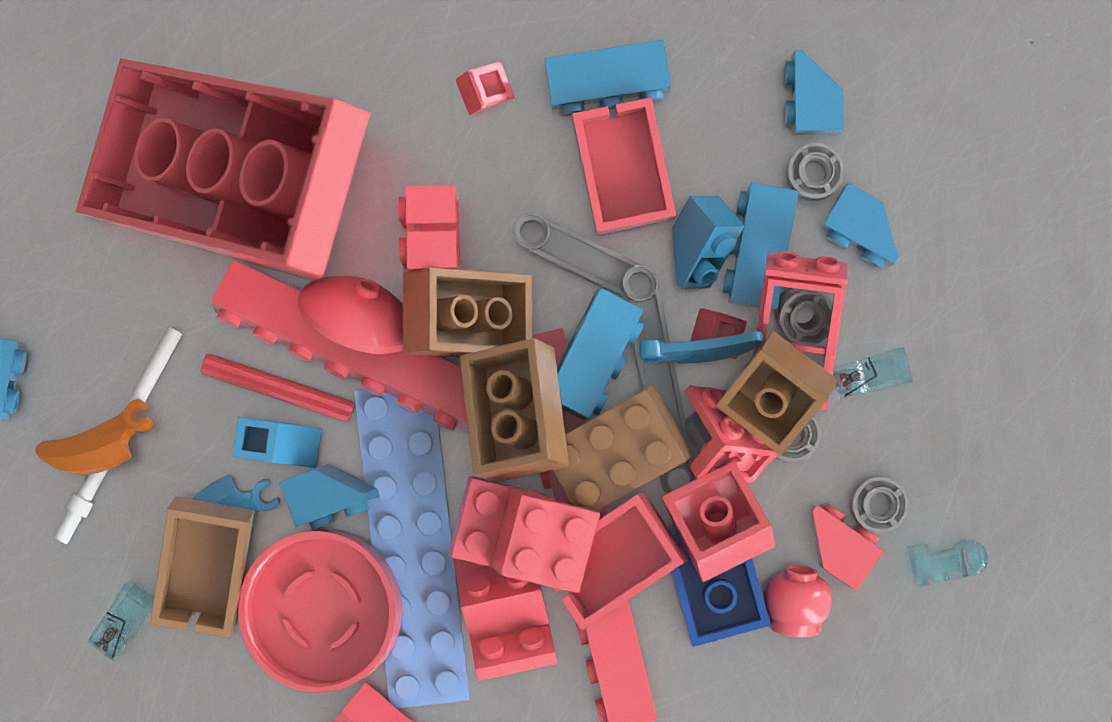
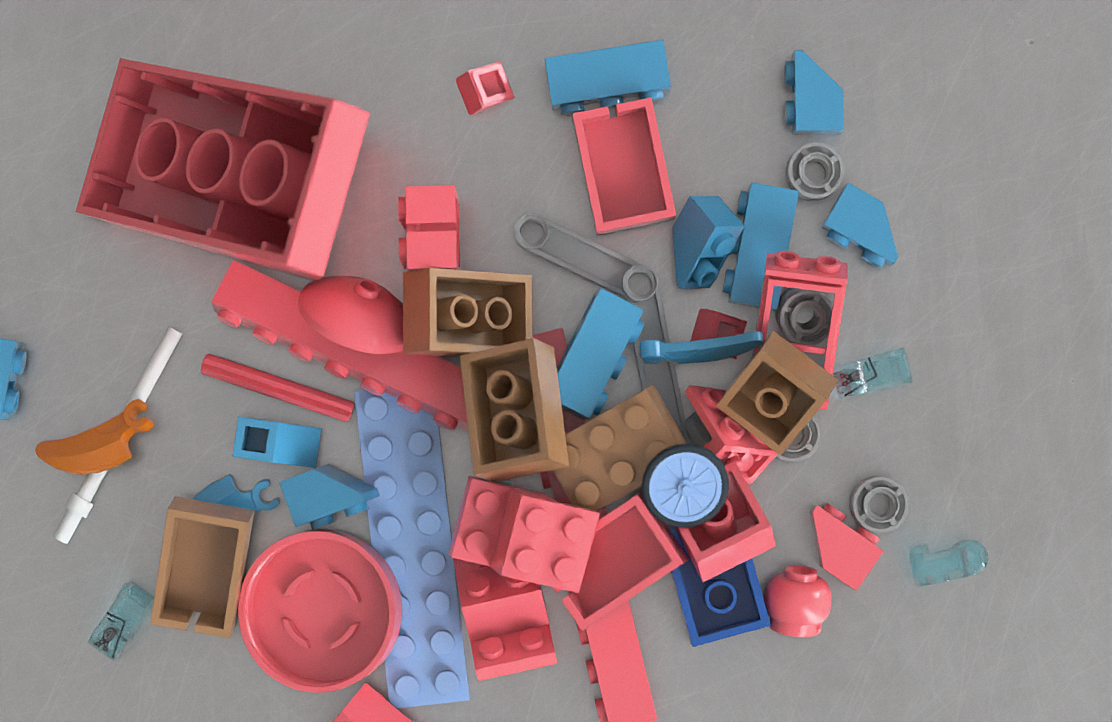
(685, 485): none -> light blue wheel

